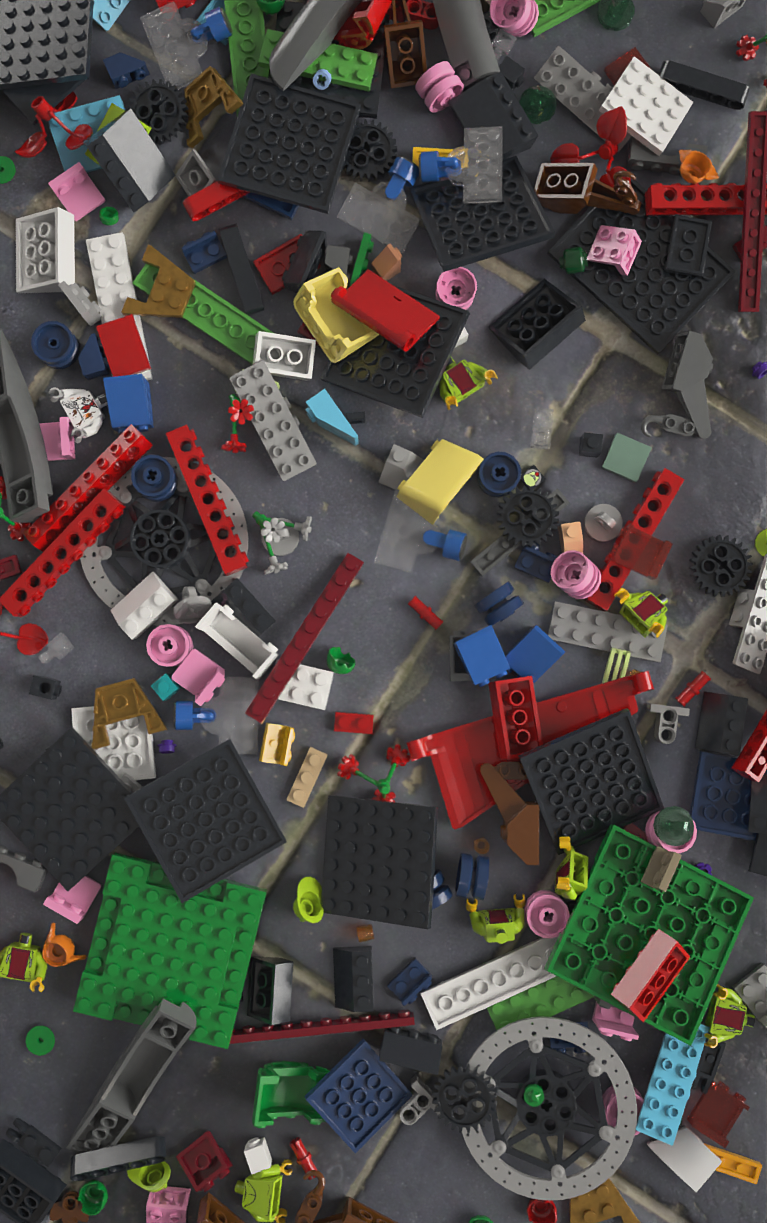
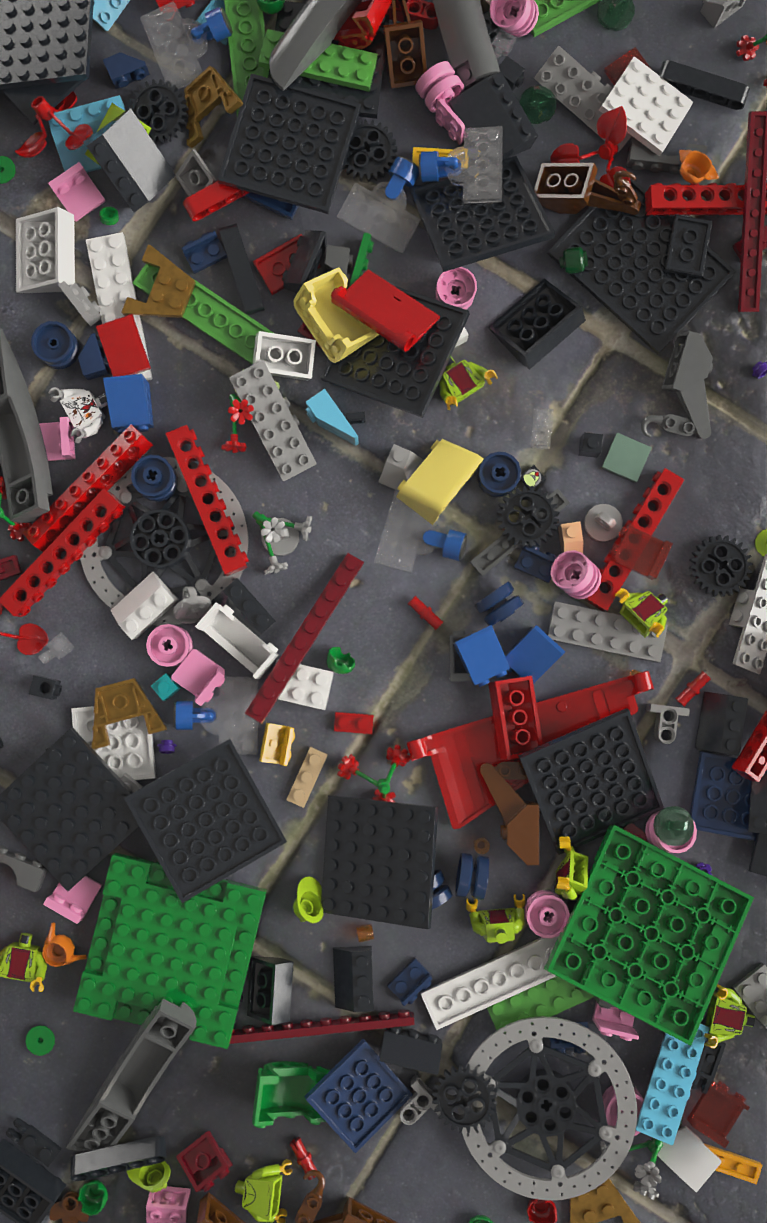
(257, 1155): white brick -> none
(323, 72): light blue bush -> none
(387, 263): nougat slope -> none
(450, 121): none -> bright pink bracket
(533, 1095): green tile -> none
(609, 664): yellowish green tile -> none
(615, 247): bright pink bracket -> none
(648, 1172): none -> light grey plant
(650, 975): slope -> none
(661, 869): dark tan bracket -> none

